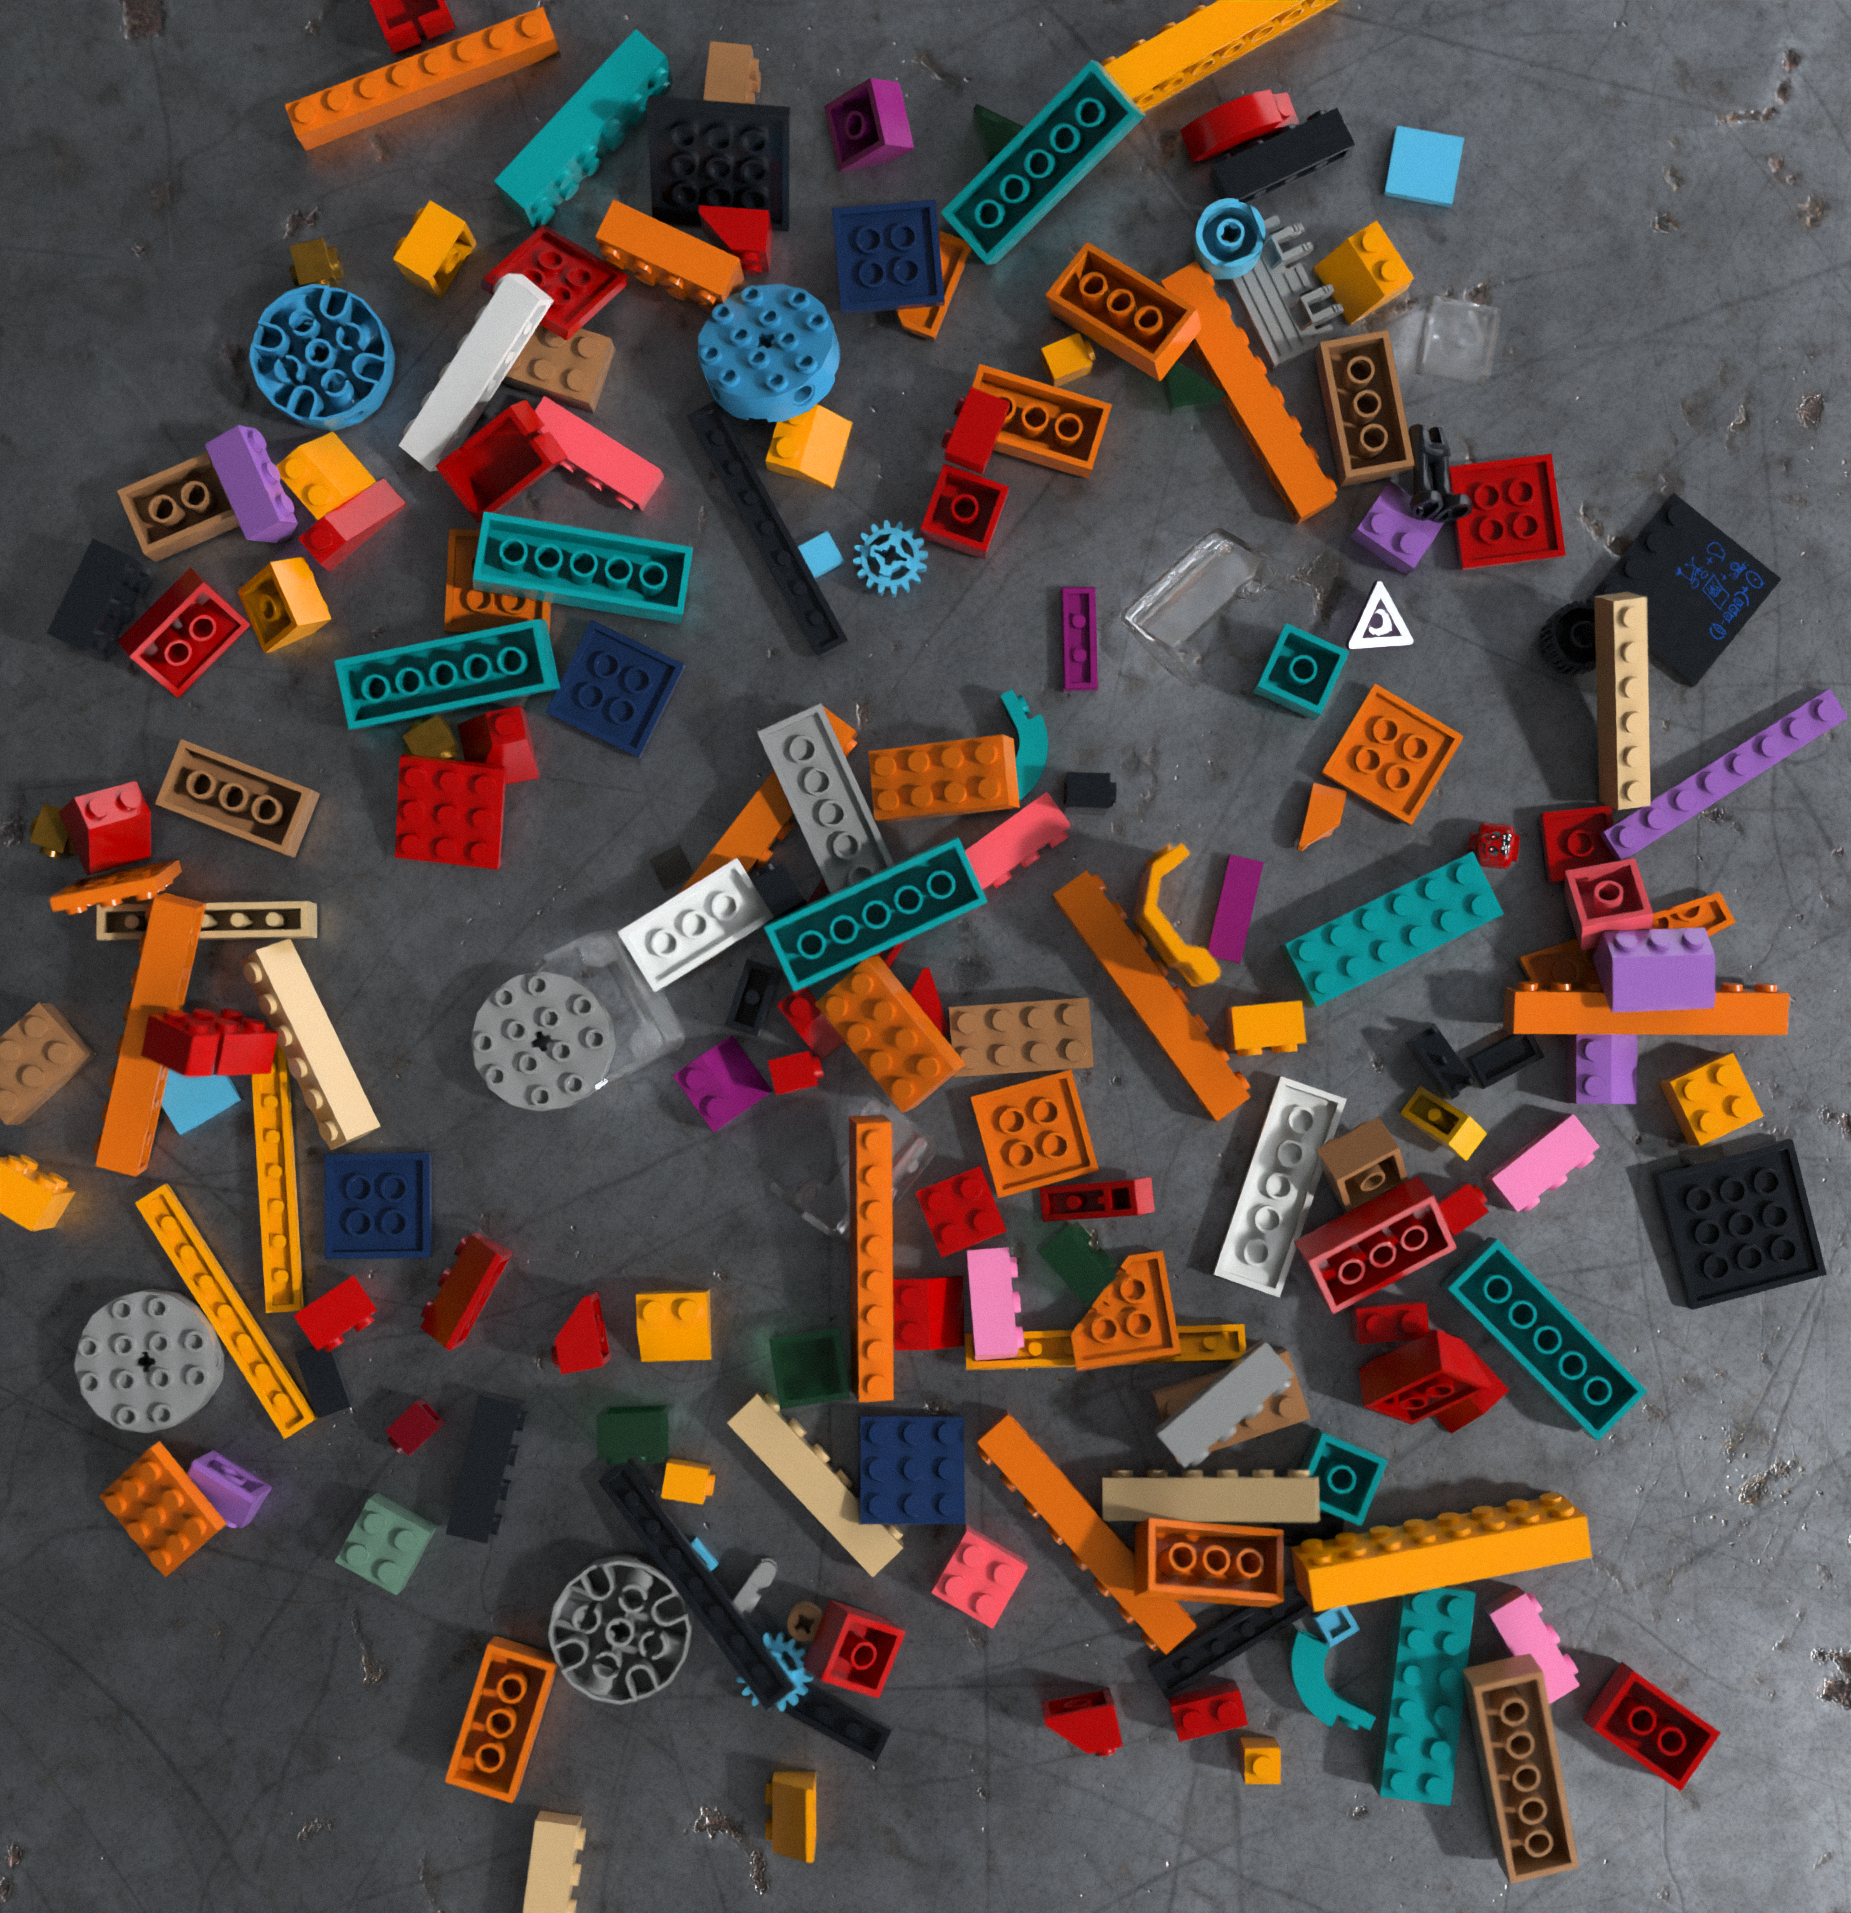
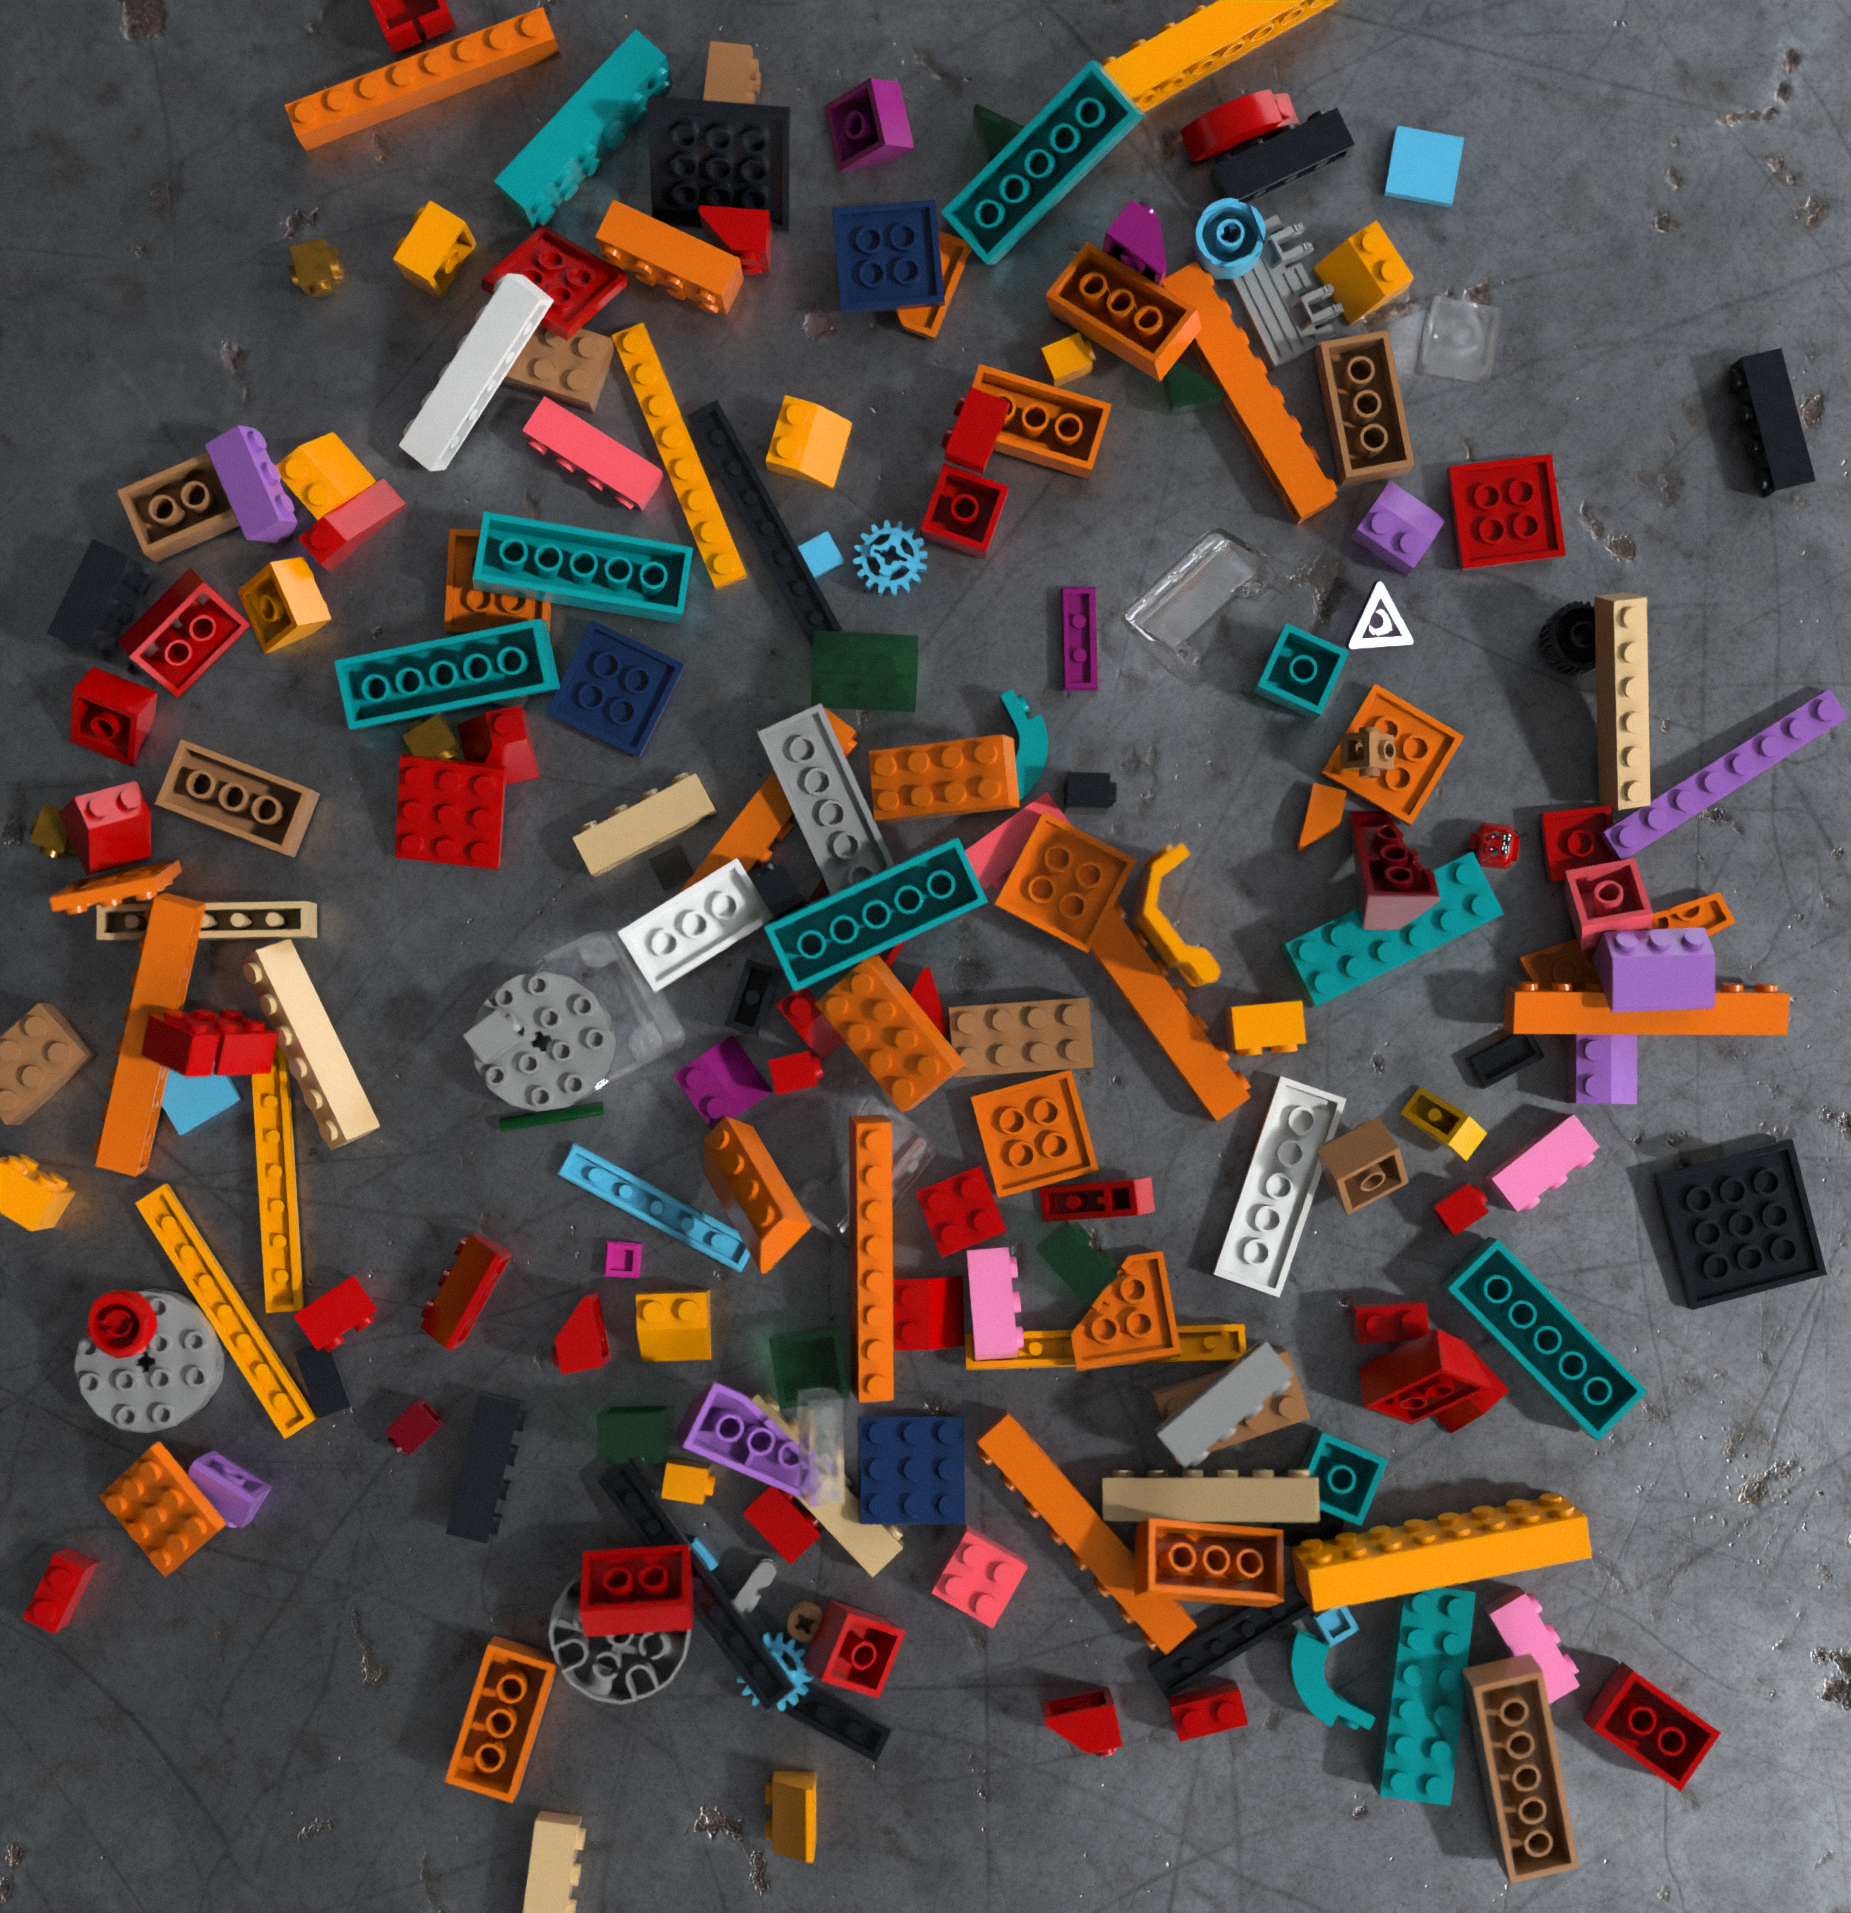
(60, 1590): none -> red brick
(111, 715): none -> red slope
(122, 1323): none -> red hat
(289, 364): dark azure brick -> none
(378, 1205): dark blue plate -> none
(386, 1543): sand green brick -> none
(494, 1035): none -> light grey brick
(506, 462): red piece -> none
(552, 1116): none -> dark green bar
(623, 1259): none -> dark pink tile
(636, 1590): none -> red slope
(645, 824): none -> tan brick
(654, 1206): none -> medium azure tile
(679, 456): none -> light orange plate
(740, 1436): none -> medium lavender wedge
(752, 1192): none -> orange slope
(769, 352): dark azure brick -> none
(783, 1522): none -> red brick
(821, 1446): none -> clear brick
(864, 671): none -> clear green slope
(1065, 882): none -> orange plate
(1138, 241): none -> magenta slope
(1234, 908): magenta tile -> none
(1260, 1760): light orange brick -> none
(1367, 752): none -> medium nougat brick
(1375, 1244): red brick -> none
(1389, 877): none -> dark red wedge
(1432, 451): black piece -> none
(1440, 1062): black hinge -> none
(1695, 586): black plate -> none
(1711, 1099): light orange brick -> none
(1772, 423): none -> black brick

